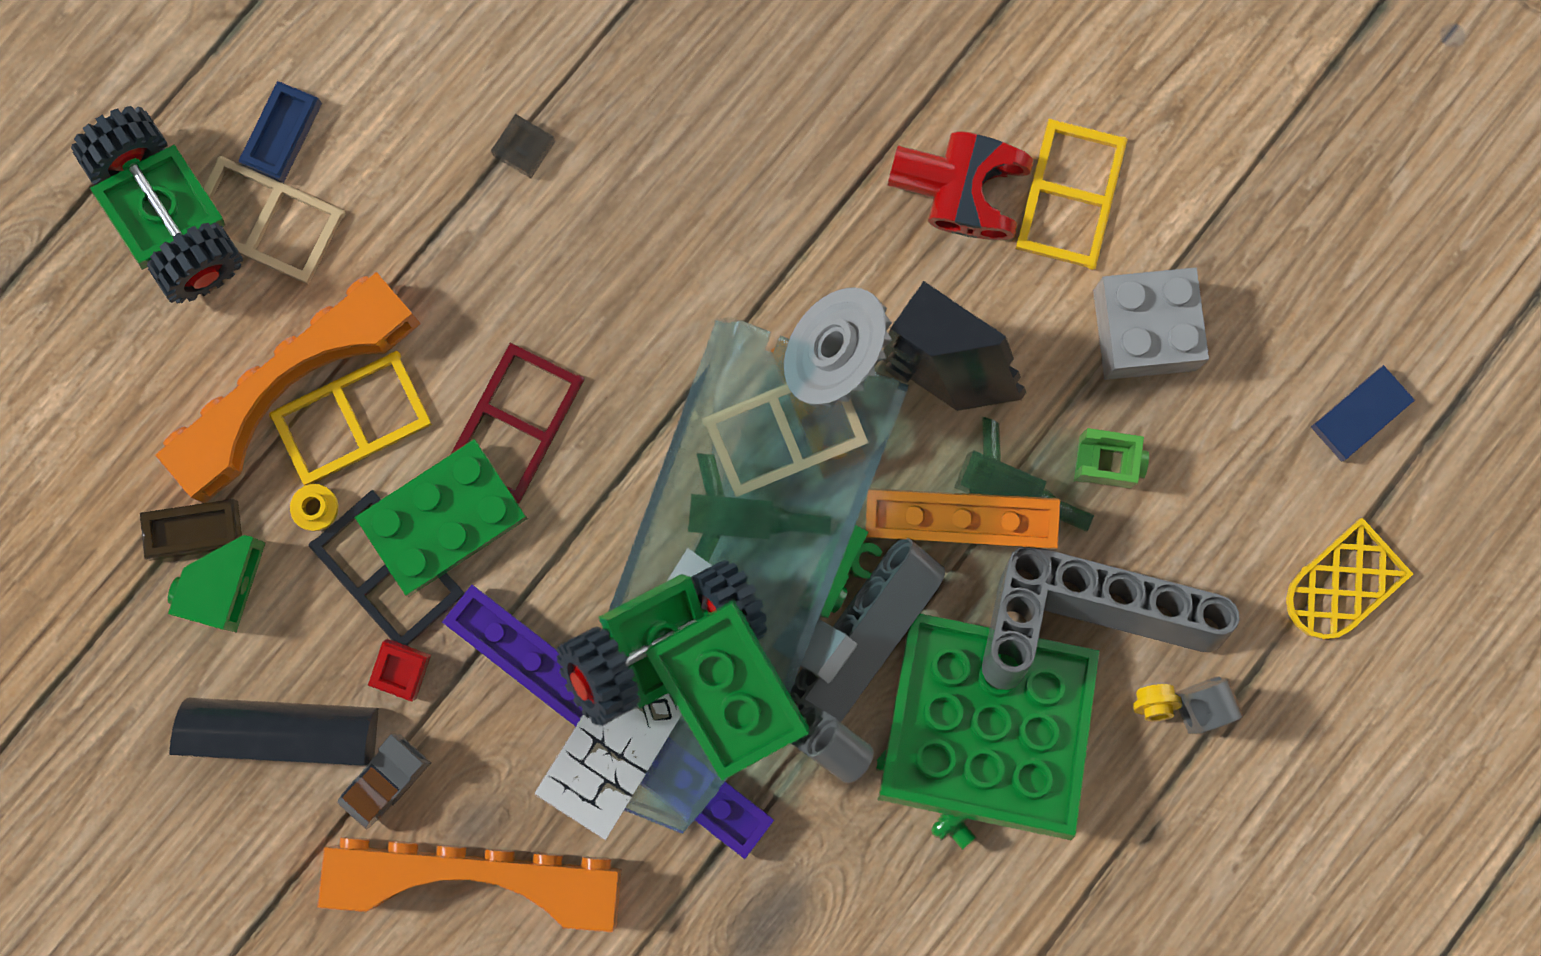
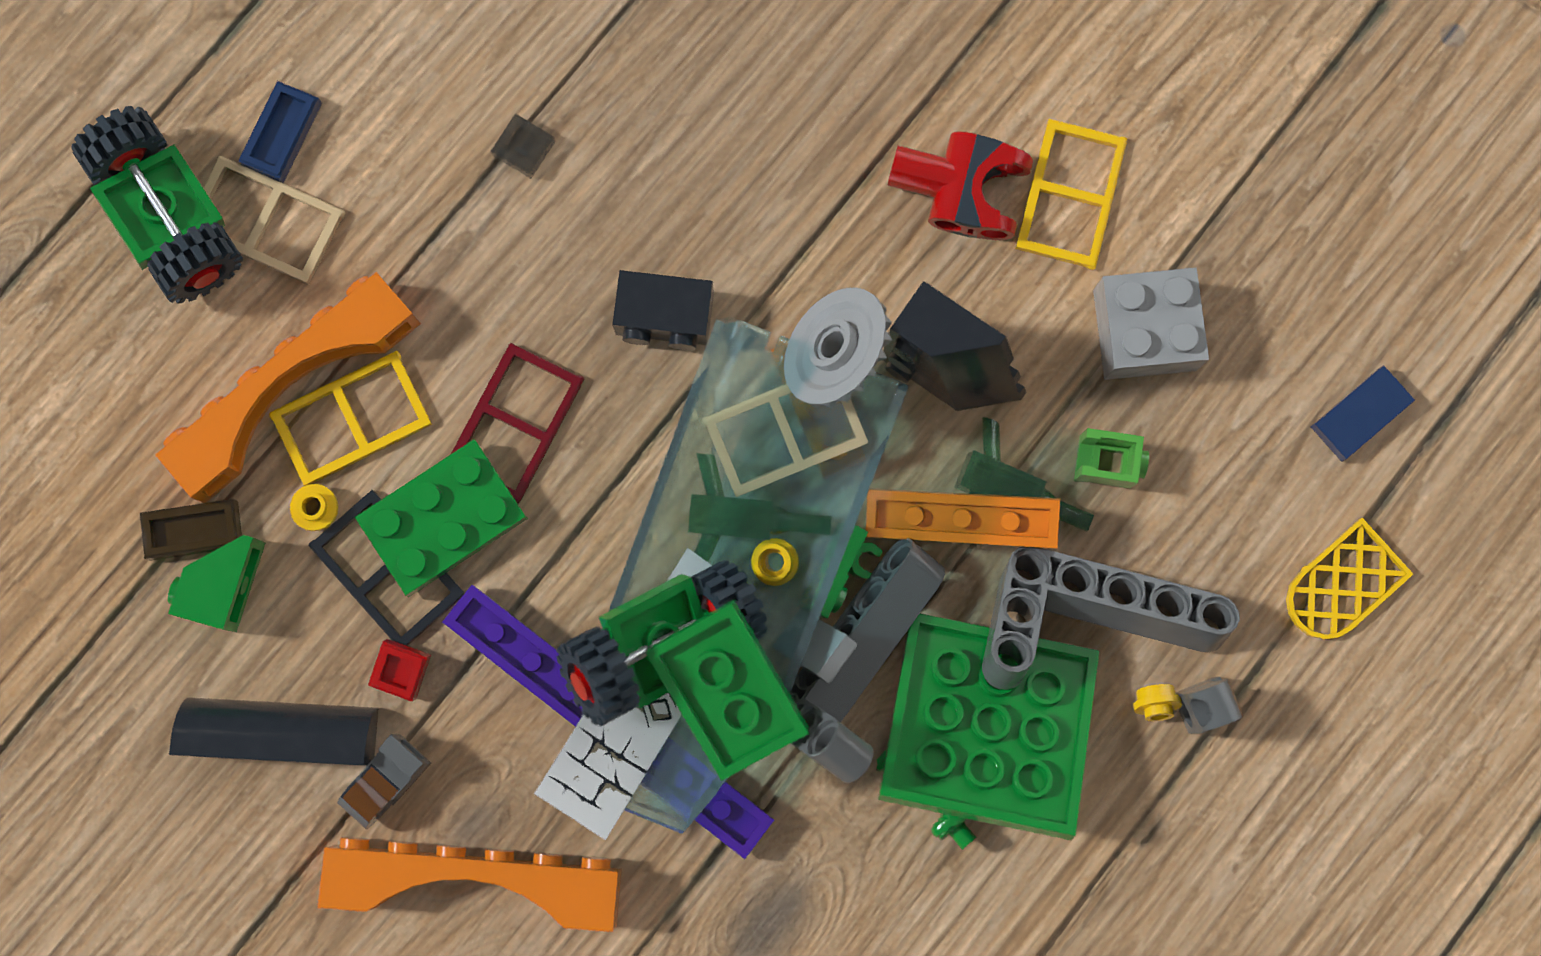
(663, 309): none -> black brick
(761, 565): none -> yellow plate

